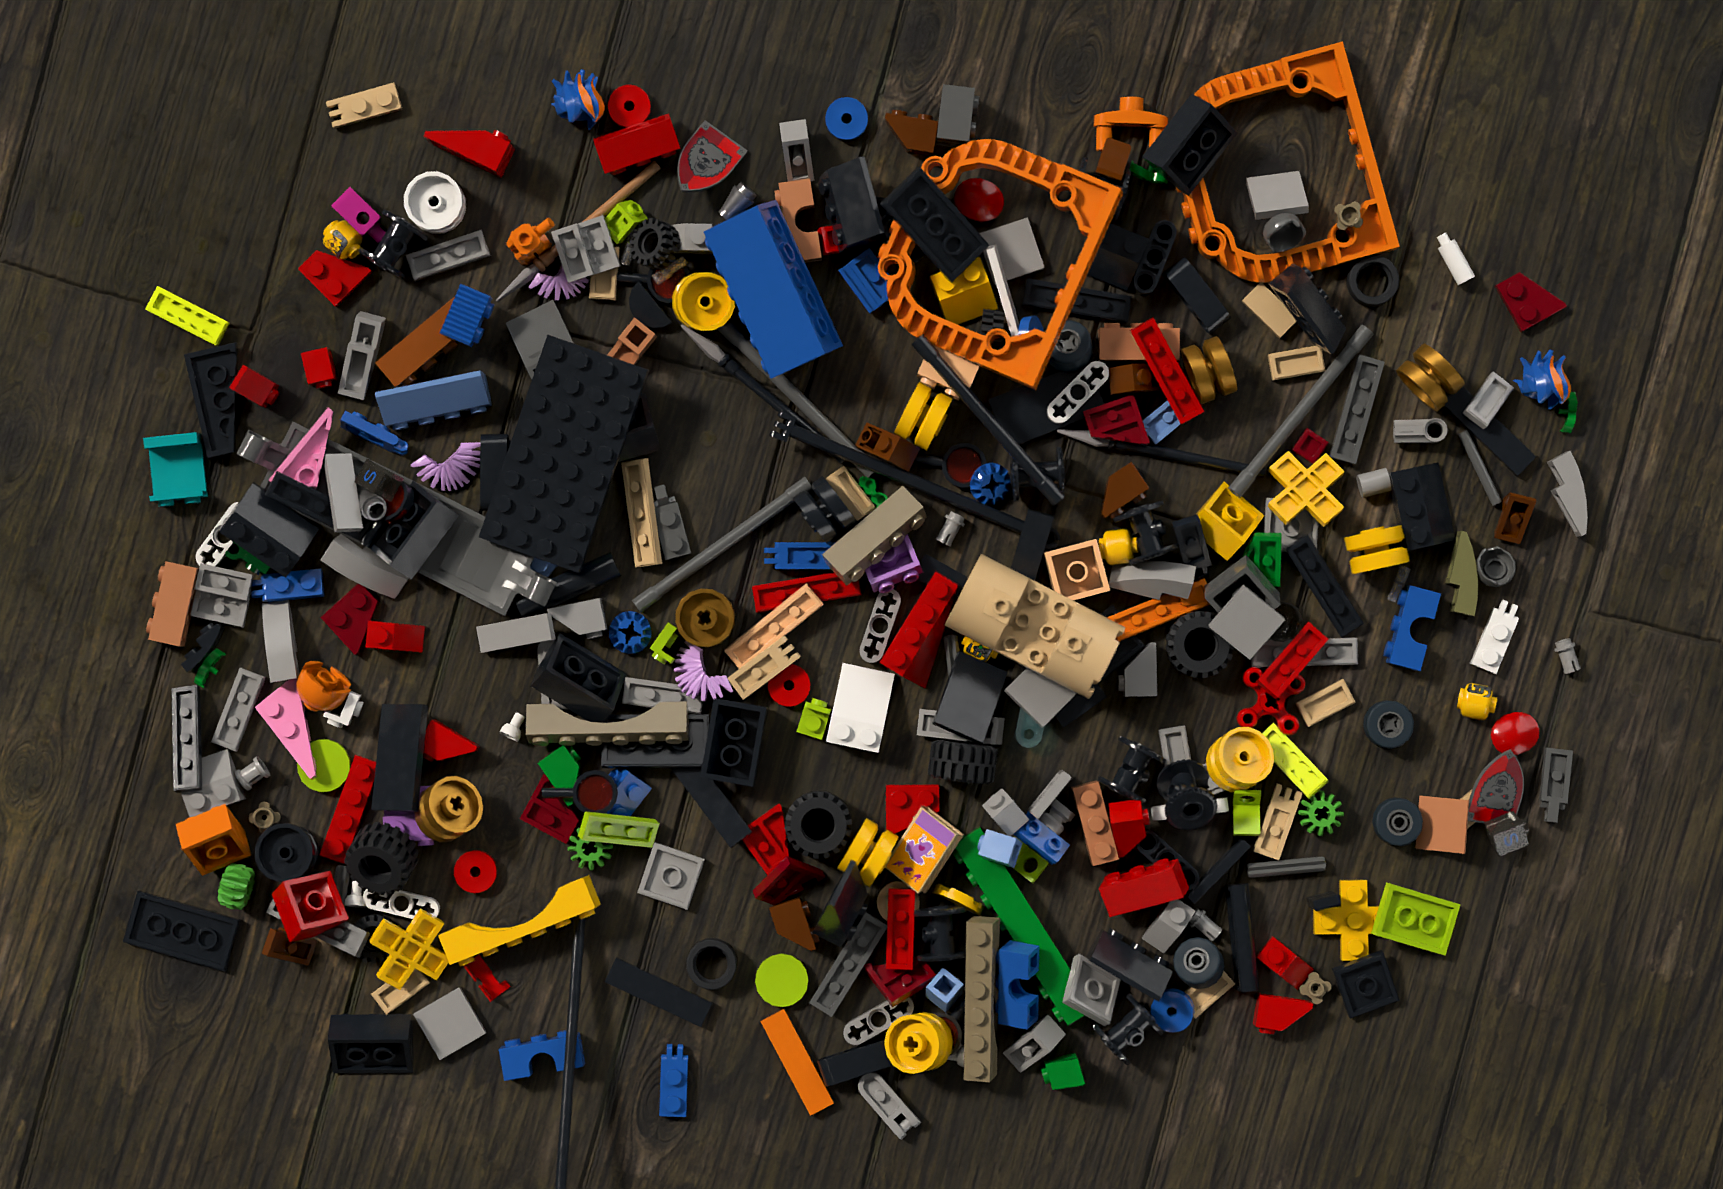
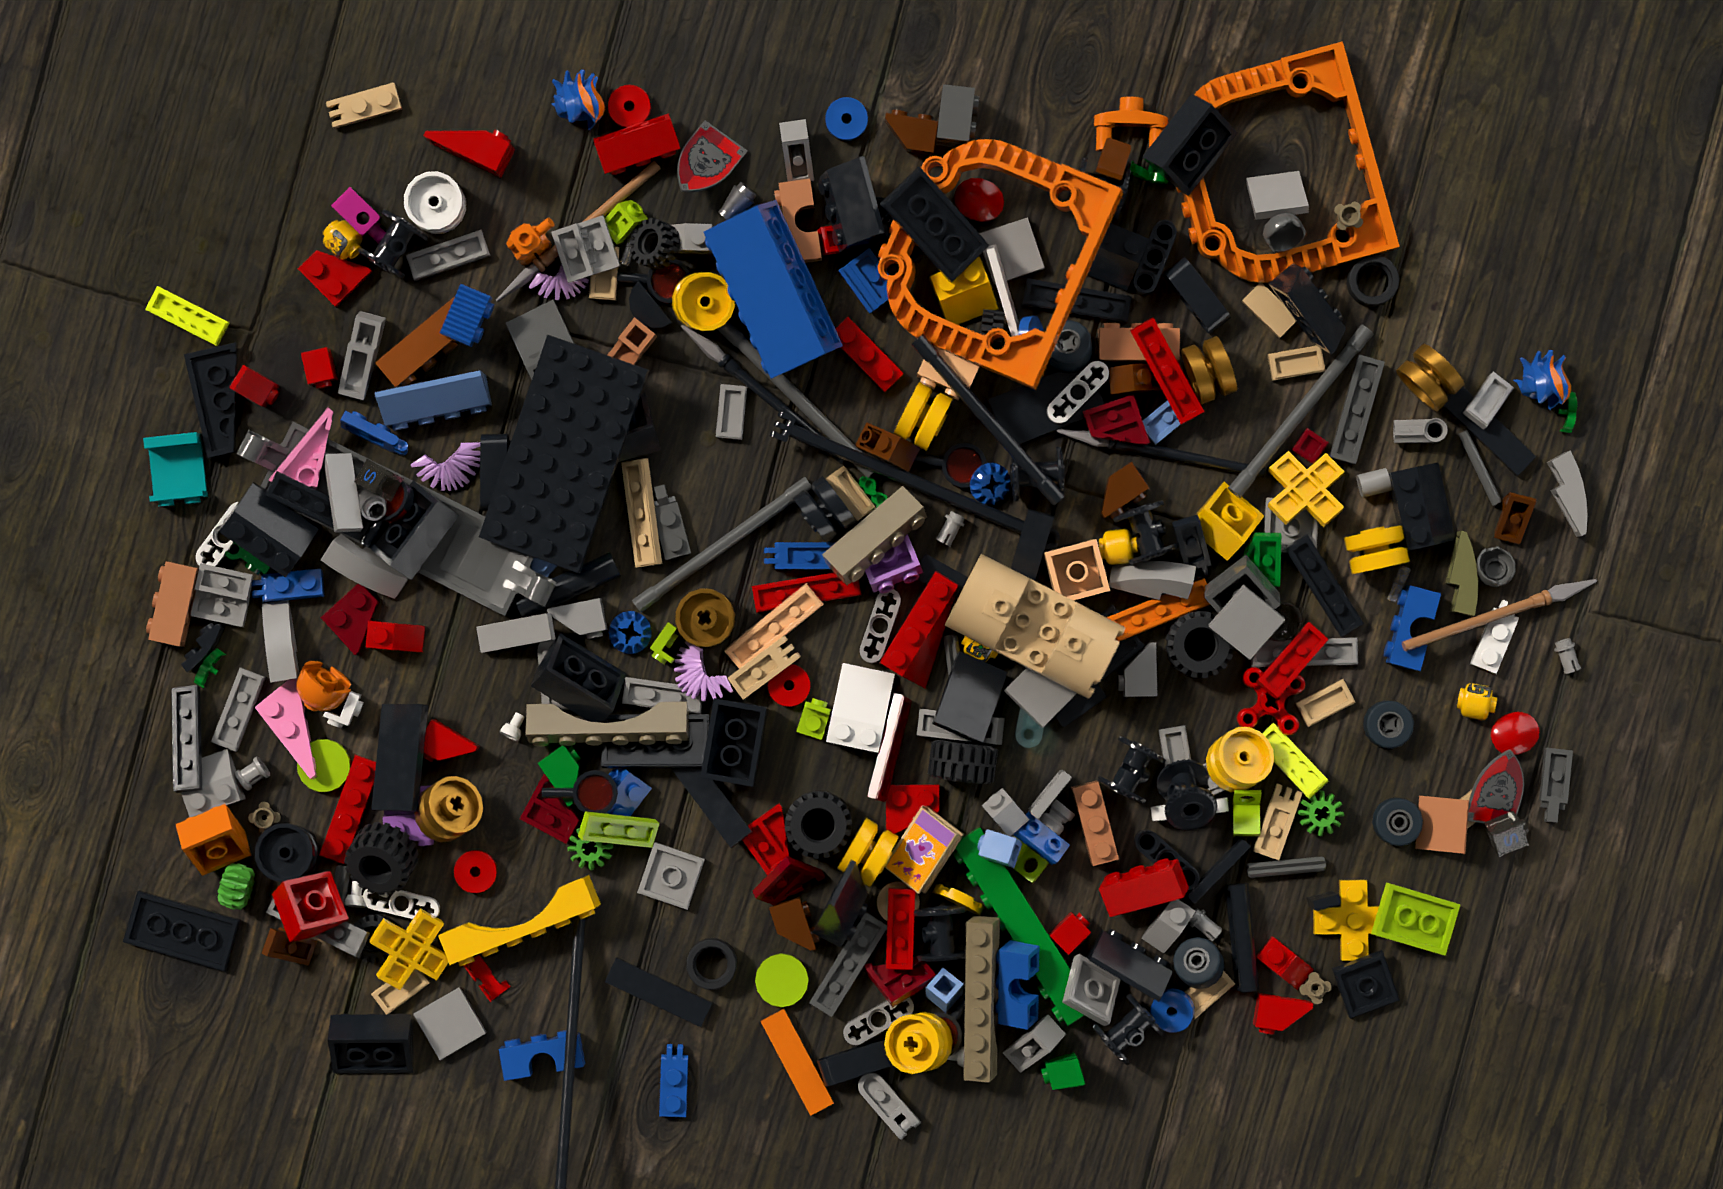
(664, 274): clear pin -> none
(731, 412): none -> light grey tile
(867, 355): none -> red plate
(889, 748): none -> tile
(1070, 932): none -> red brick
(1128, 824): red slope -> none
(1454, 259): white cylinder -> none
(1527, 301): dark red wing -> none
(1546, 597): none -> medium nougat piece

